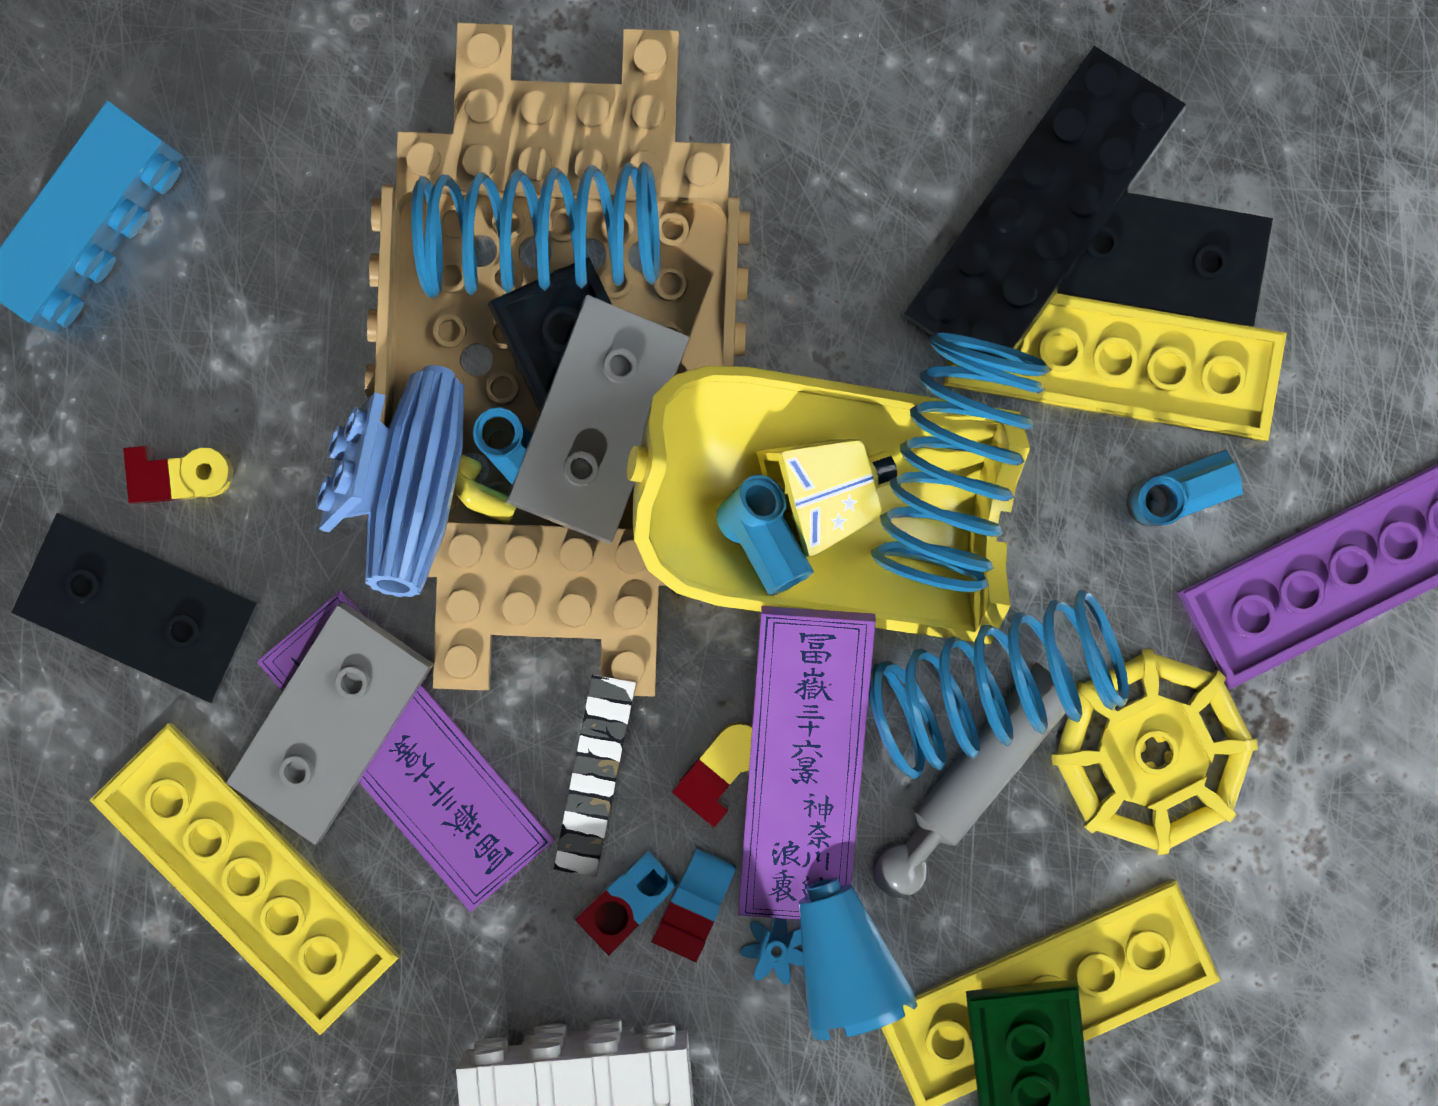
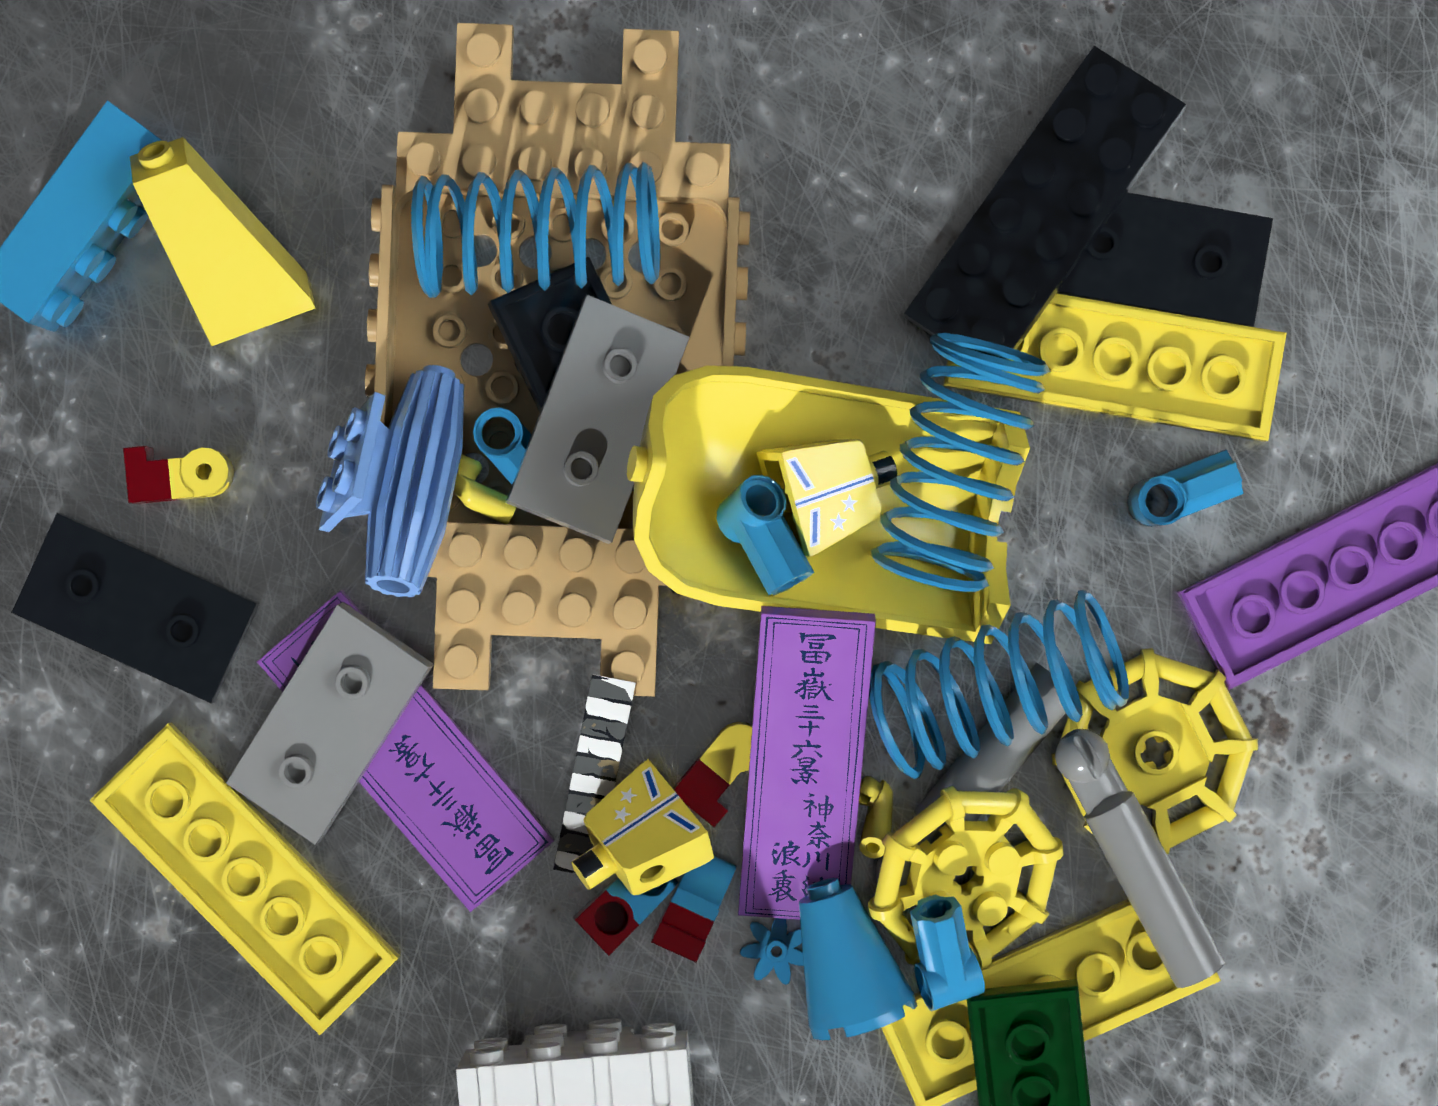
(218, 247): none -> light yellow slope
(642, 835): none -> light yellow torso
(878, 819): none -> light yellow arm
(947, 963): none -> dark azure piece
(966, 844): none -> light yellow plate
(1138, 859): none -> light grey piece

